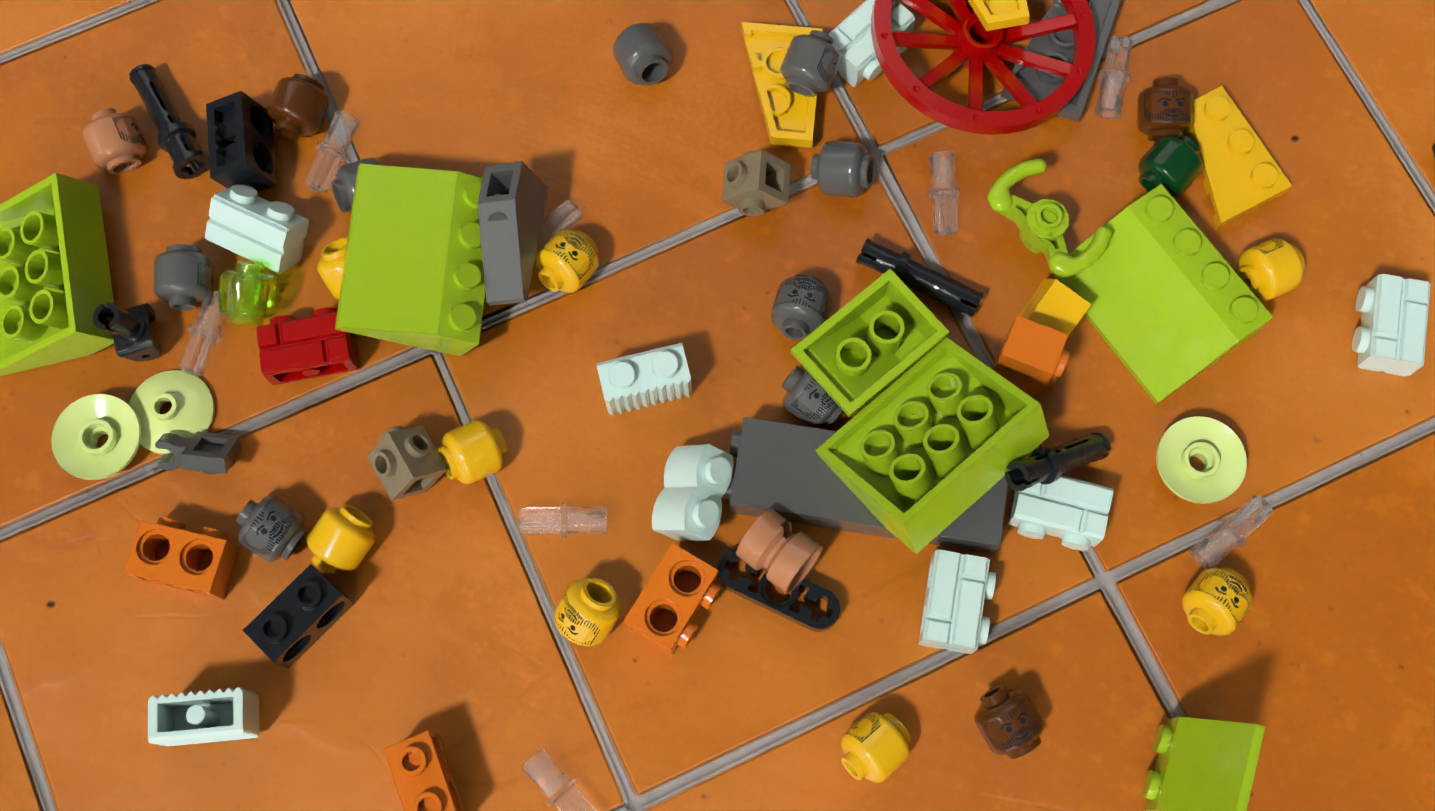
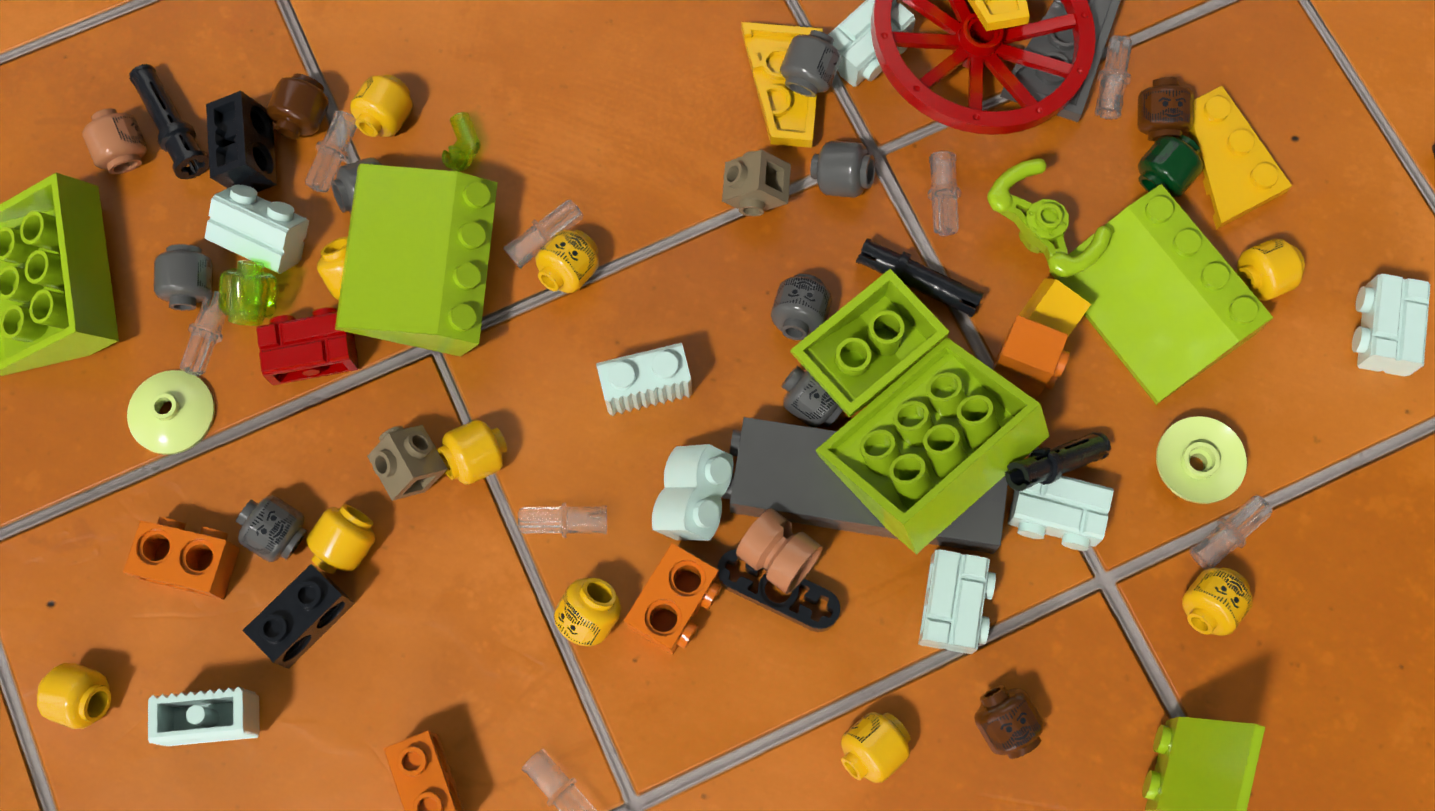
(73, 695): none -> yellow head
(82, 425): yellowish green dish -> none
(130, 330): black piece -> none
(204, 452): dark grey plate -> none
(381, 106): none -> yellow head
(467, 144): none -> clear neon green arm
(510, 226): dark grey slope -> none
(643, 54): dark grey head -> none

